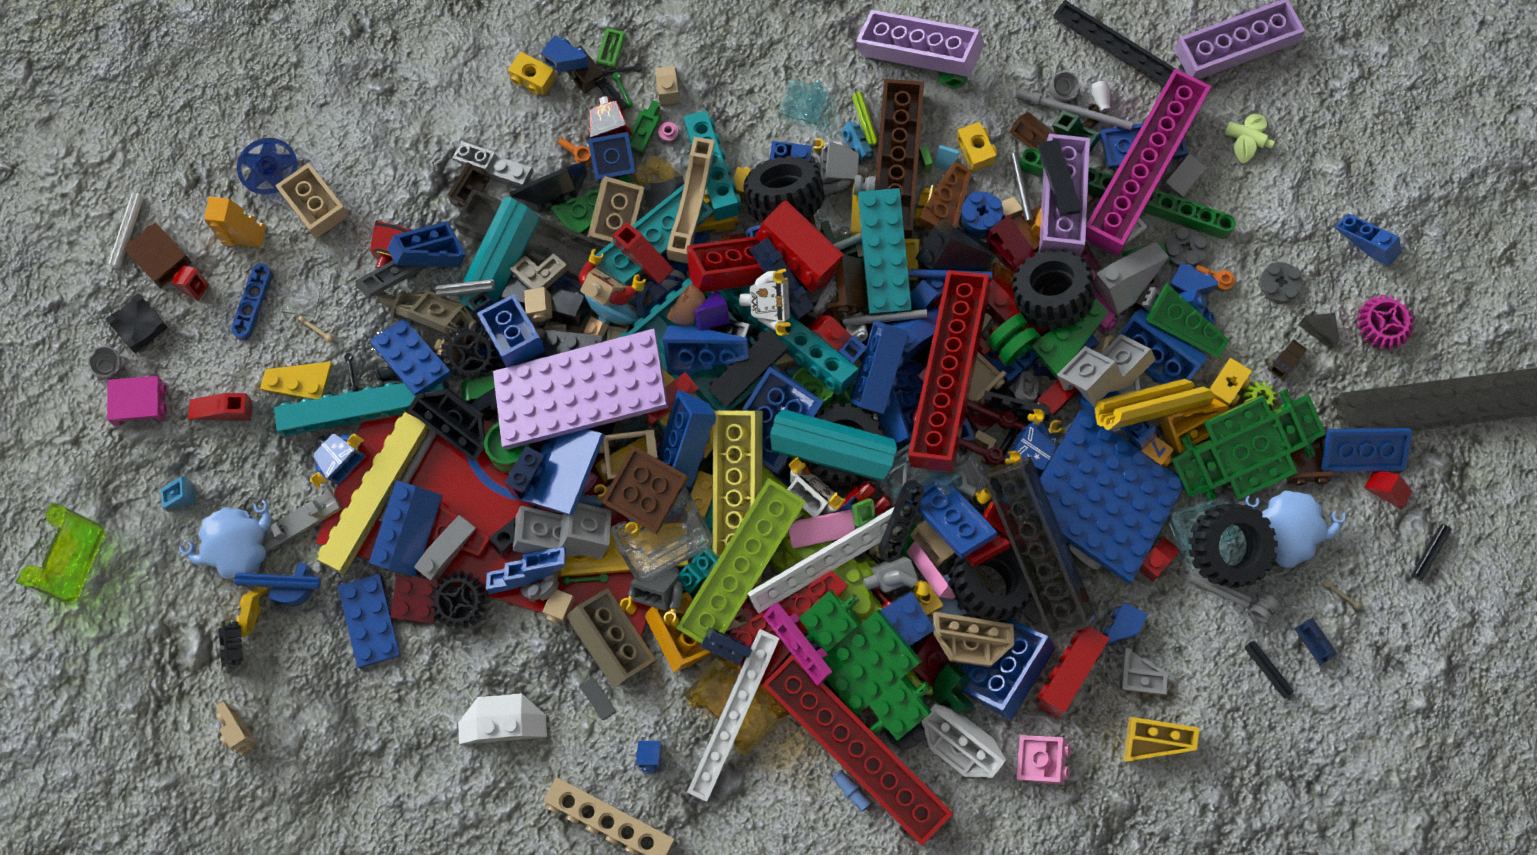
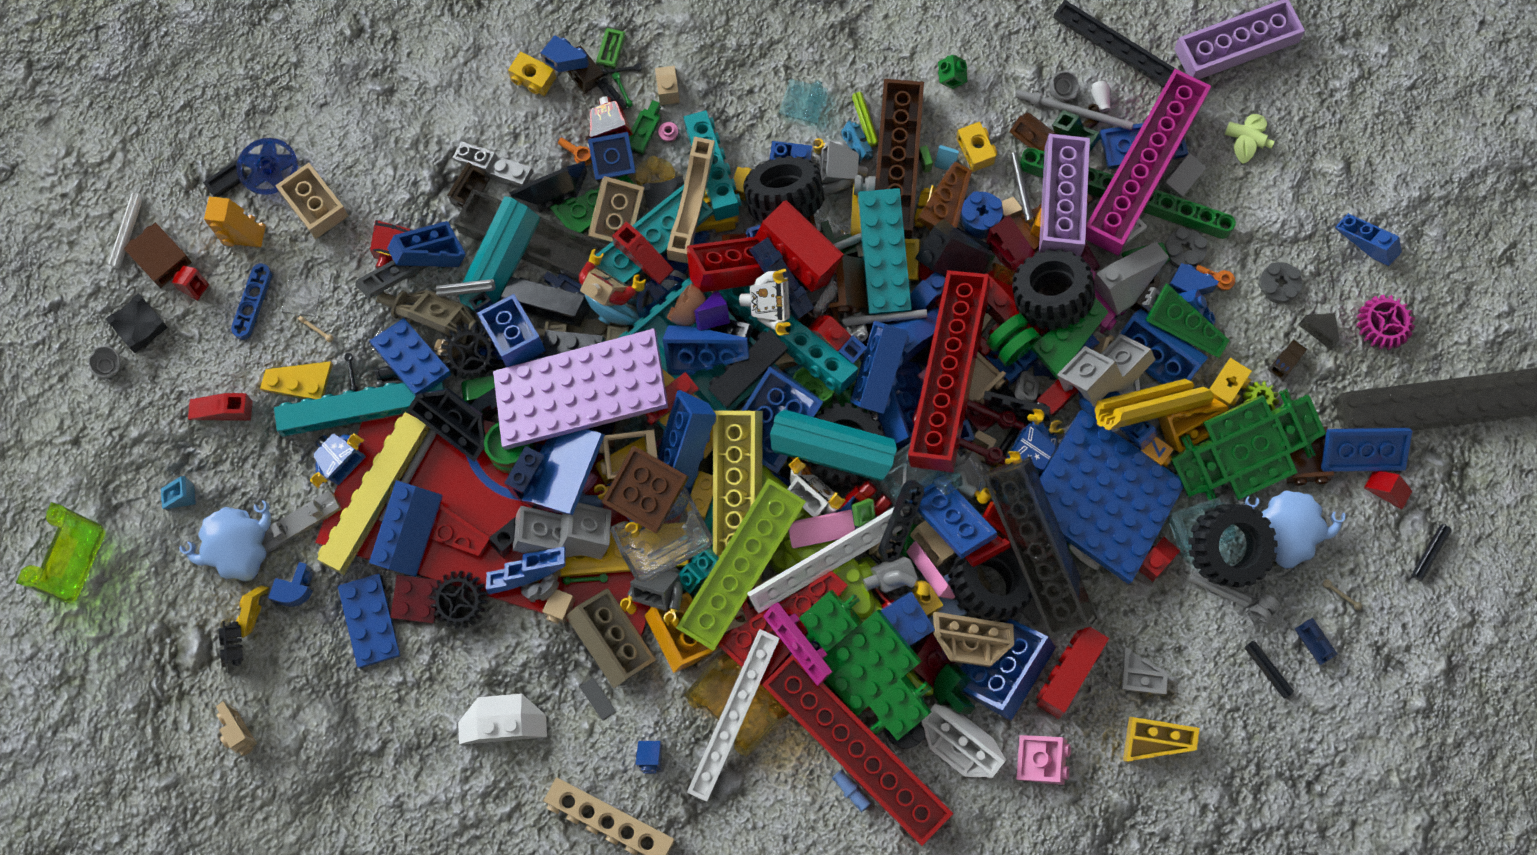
(135, 399): dark pink panel -> none
(224, 180): none -> black tile
(278, 581): blue axle -> none
(445, 548): light grey slope -> none
(538, 304): tan brick -> none
(539, 276): dark tan plate -> none
(595, 327): light nougat plate -> none
(725, 646): dark blue bracket -> none
(920, 43): lavender brick -> none
(920, 273): blue bar -> none
(1059, 178): black tile -> none
(1125, 625): blue slope -> none

